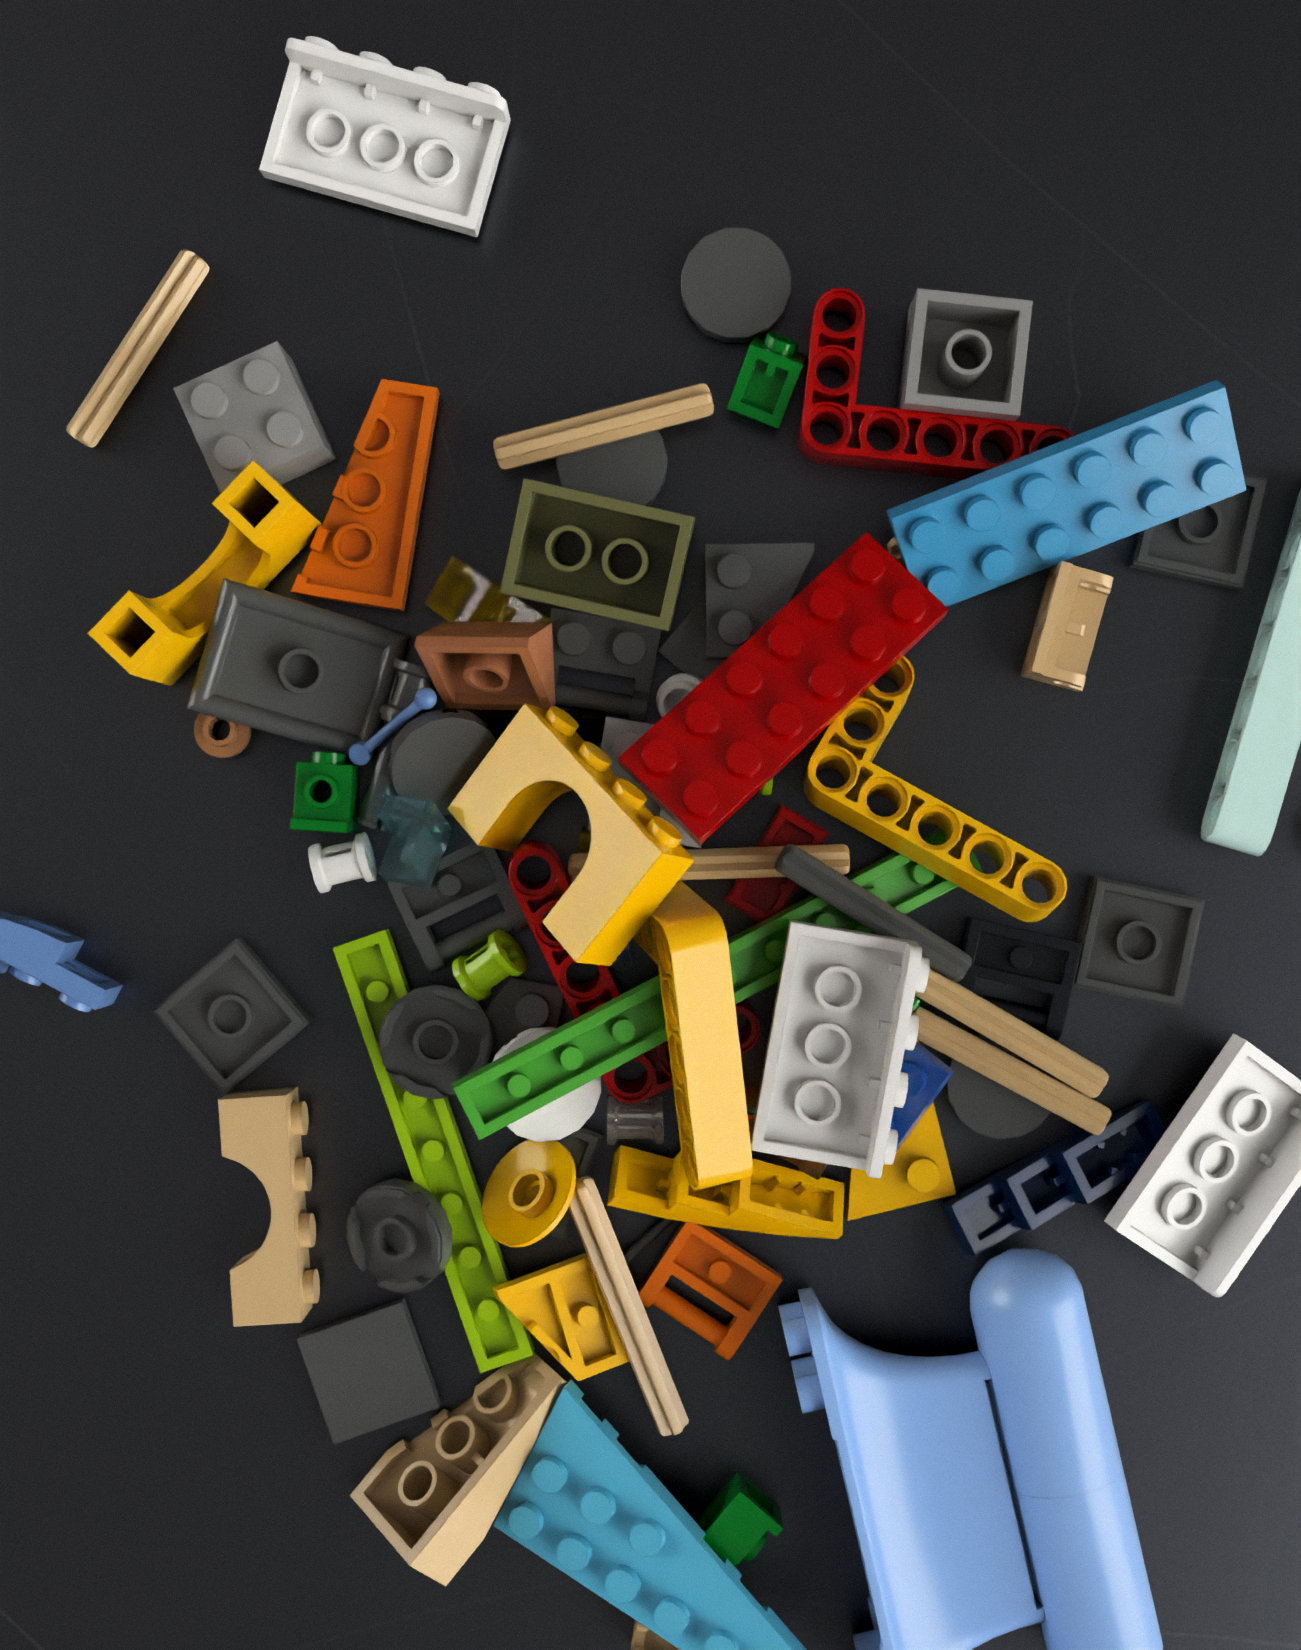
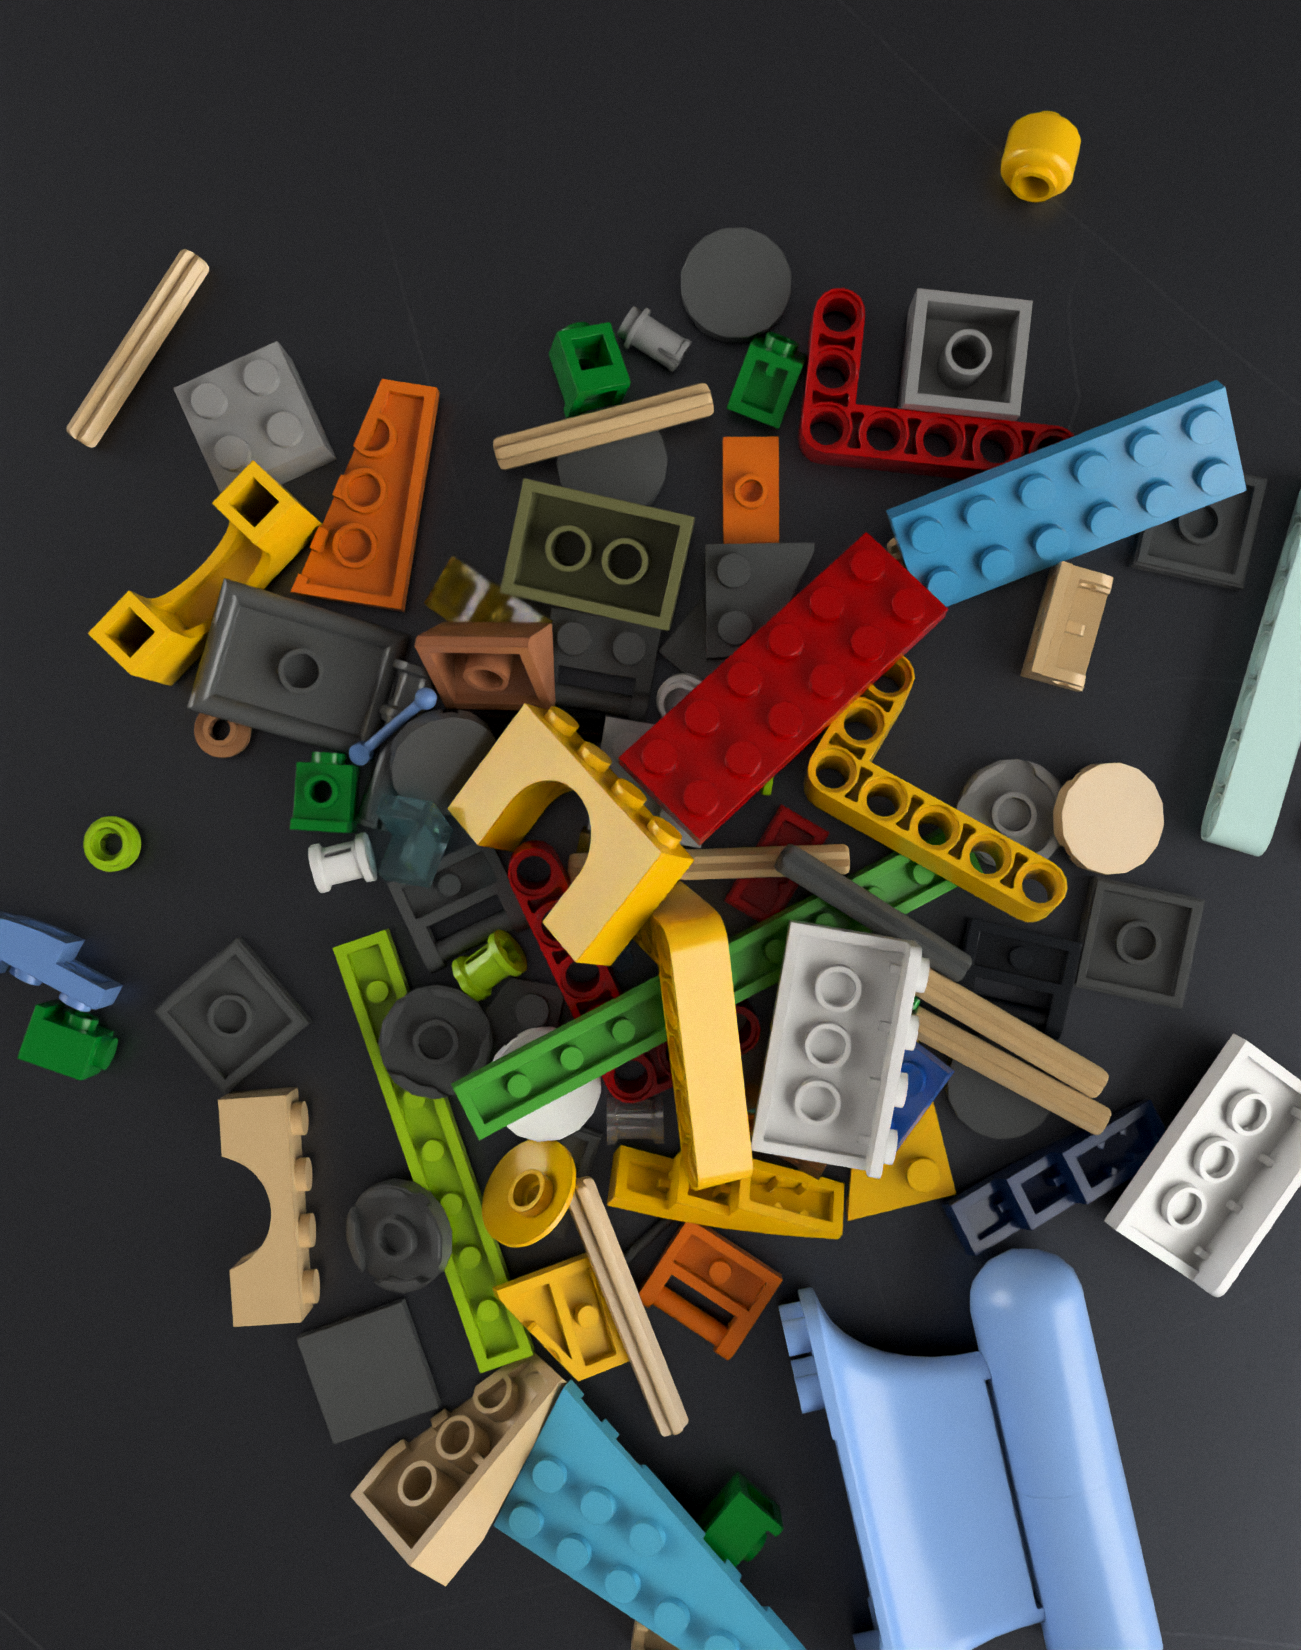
(67, 1041): none -> green brick
(95, 844): none -> lime plate
(386, 135): white bracket -> none
(603, 371): none -> green brick
(653, 338): none -> light grey pin
(750, 489): none -> orange plate
(1015, 801): none -> light grey tile
(1040, 156): none -> yellow head
(1108, 818): none -> tan tile

